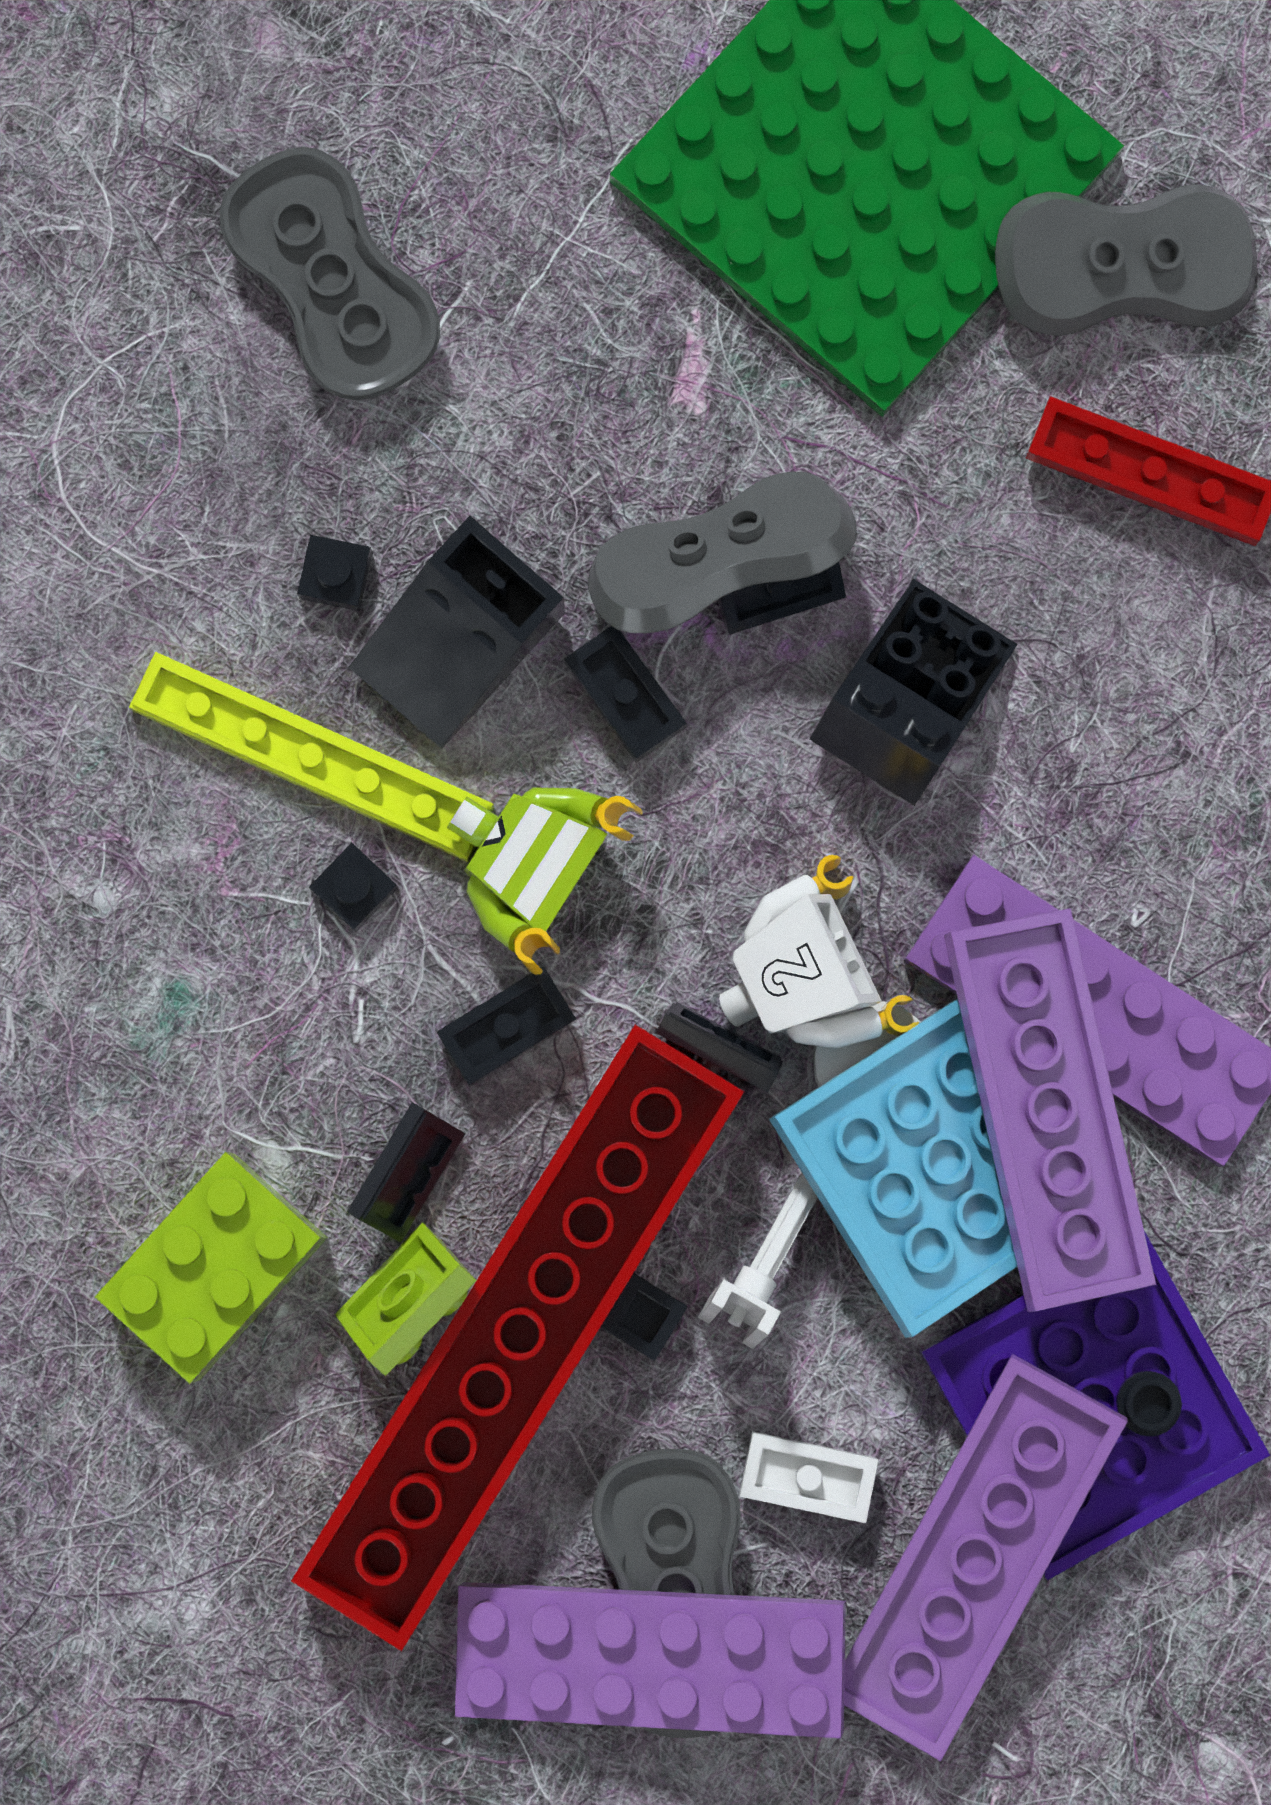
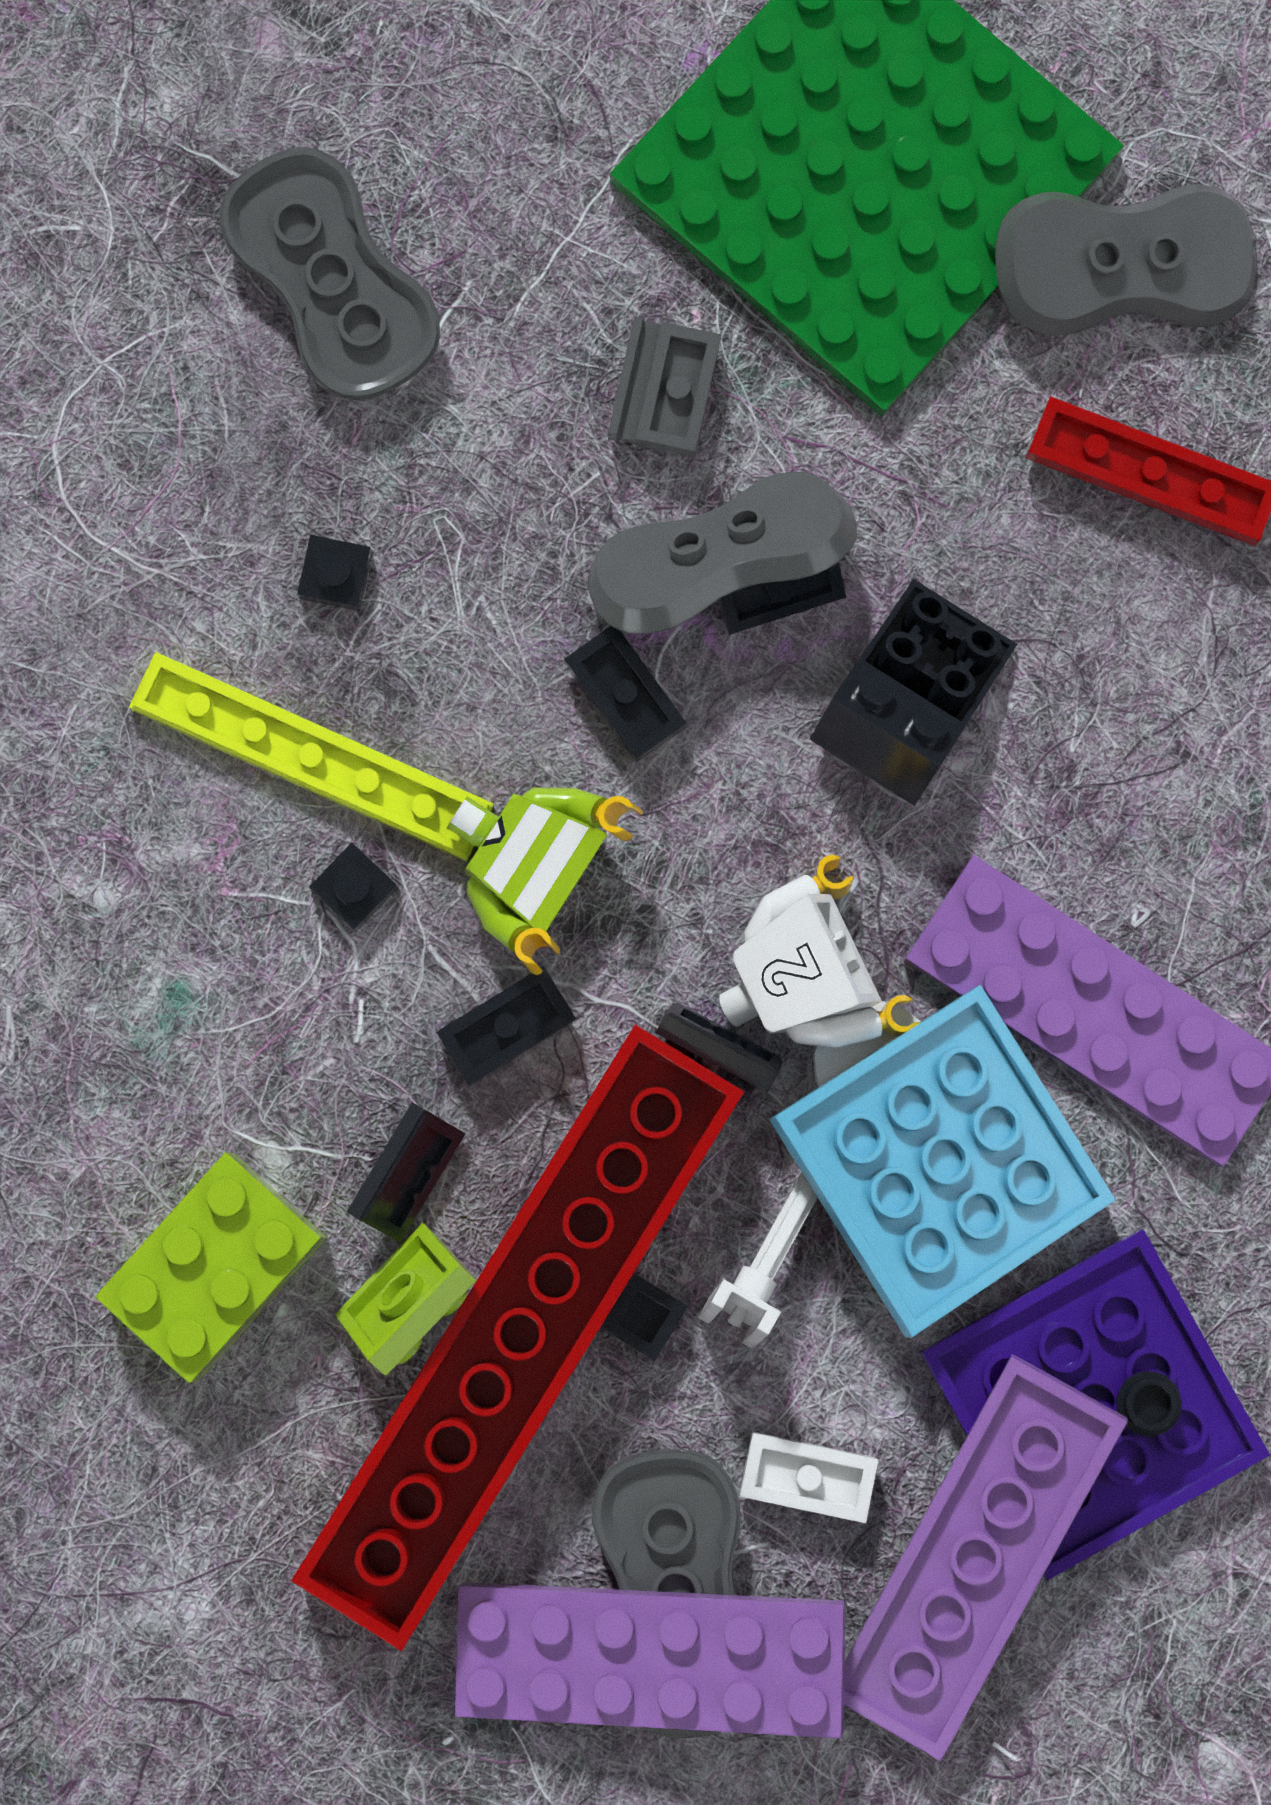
(458, 632): black slope -> none
(664, 387): none -> dark grey plate
(1049, 1110): medium lavender plate -> none

